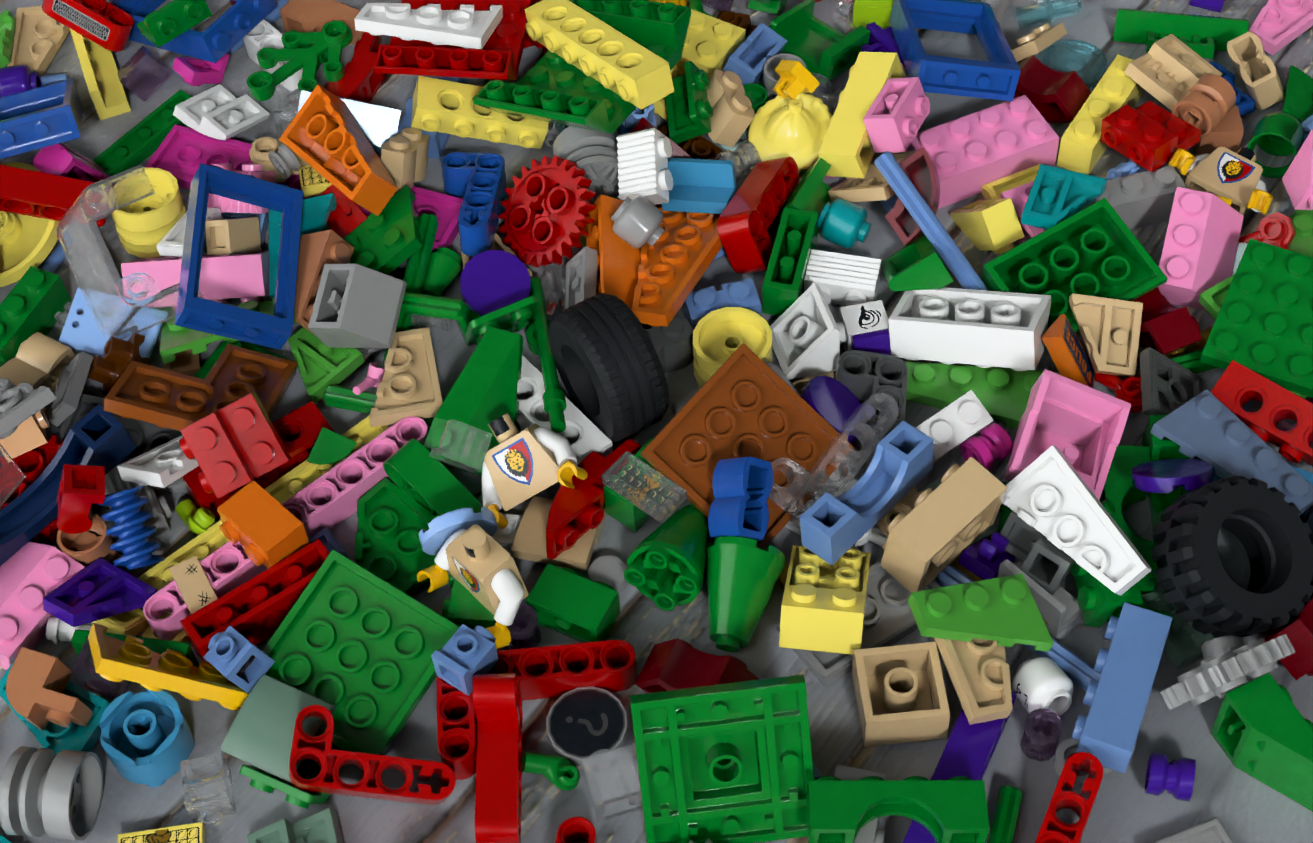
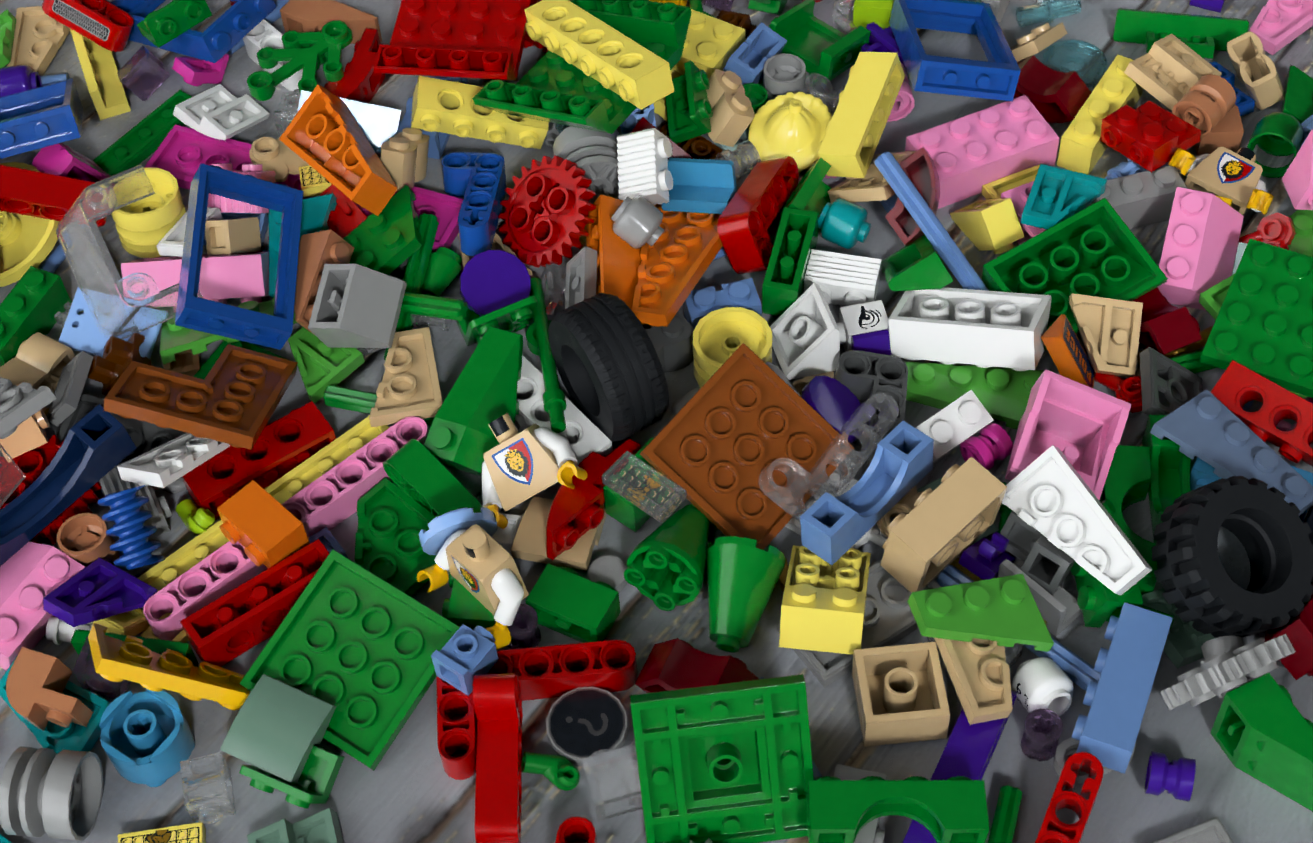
(76, 492): red leg -> none
(193, 584): tan sticker -> none
(231, 651): medium blue brick -> none
(234, 445): red plate -> none
(284, 161): light grey bush -> none
(330, 448): green tile -> none
(370, 764): red beam -> none
(373, 377): bright pink hand -> none
(430, 23): white wing -> none
(462, 446): clear panel -> none
(740, 498): blue brick -> none
(794, 80): yellow tile -> none
(896, 115): bright pink brick -> none
(1165, 474): dark purple tile -> none

